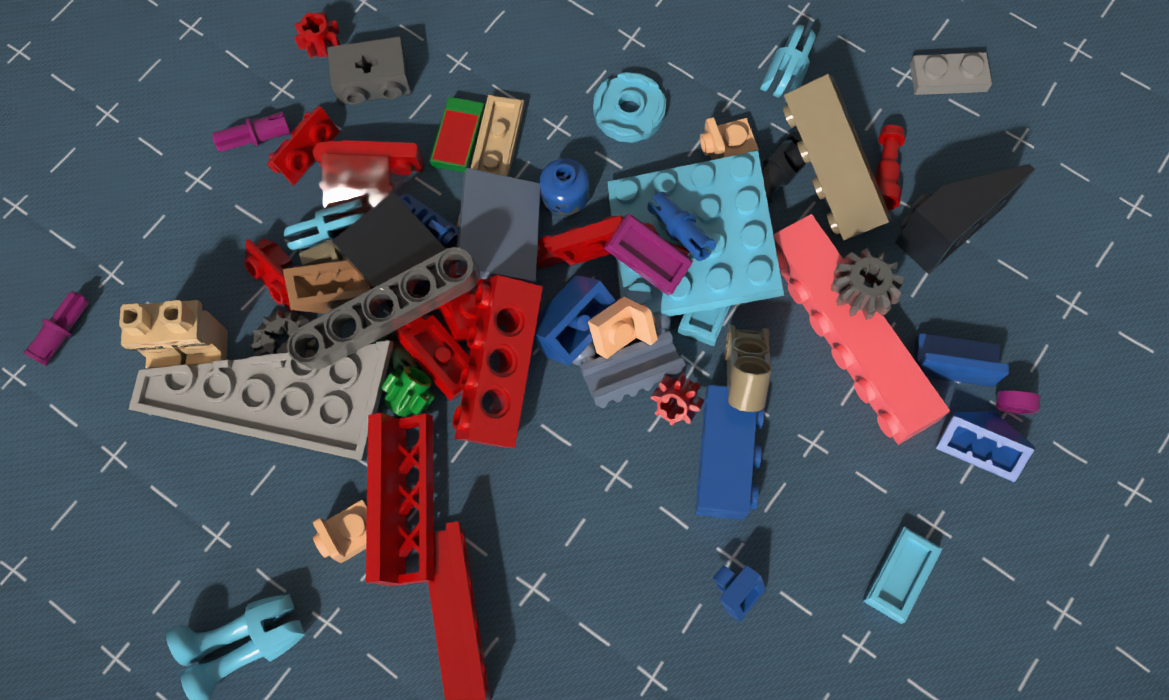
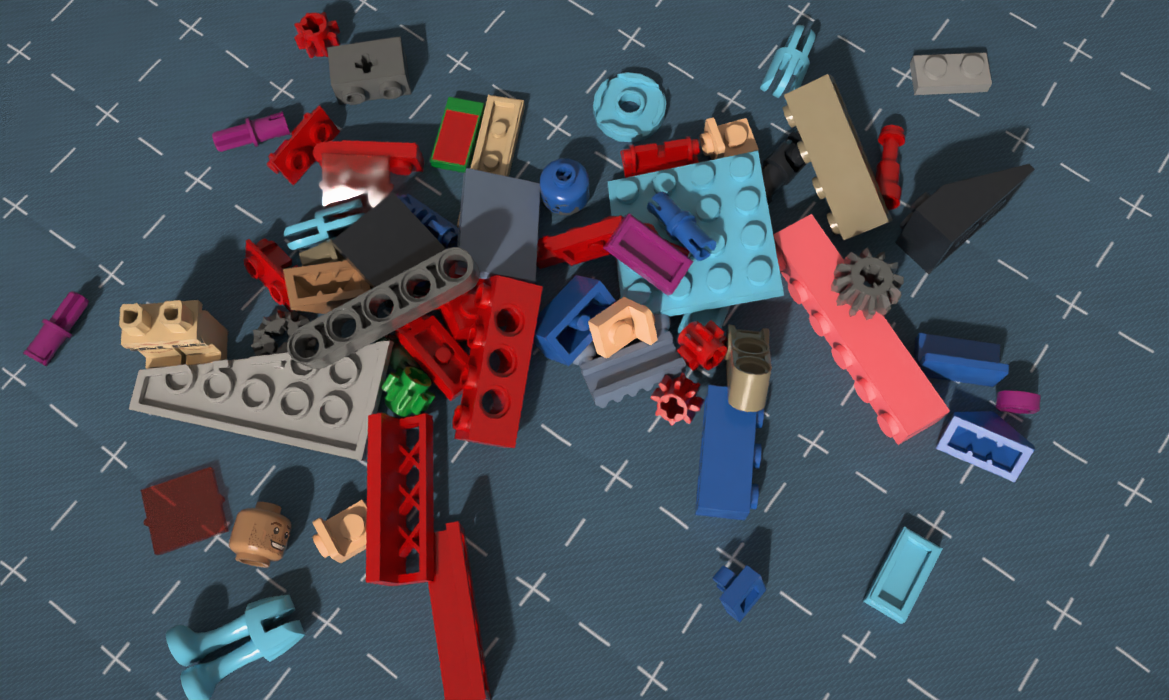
(184, 511): none -> clear red piece
(260, 535): none -> medium nougat head
(654, 157): none -> red hinge
(702, 345): none -> red gear

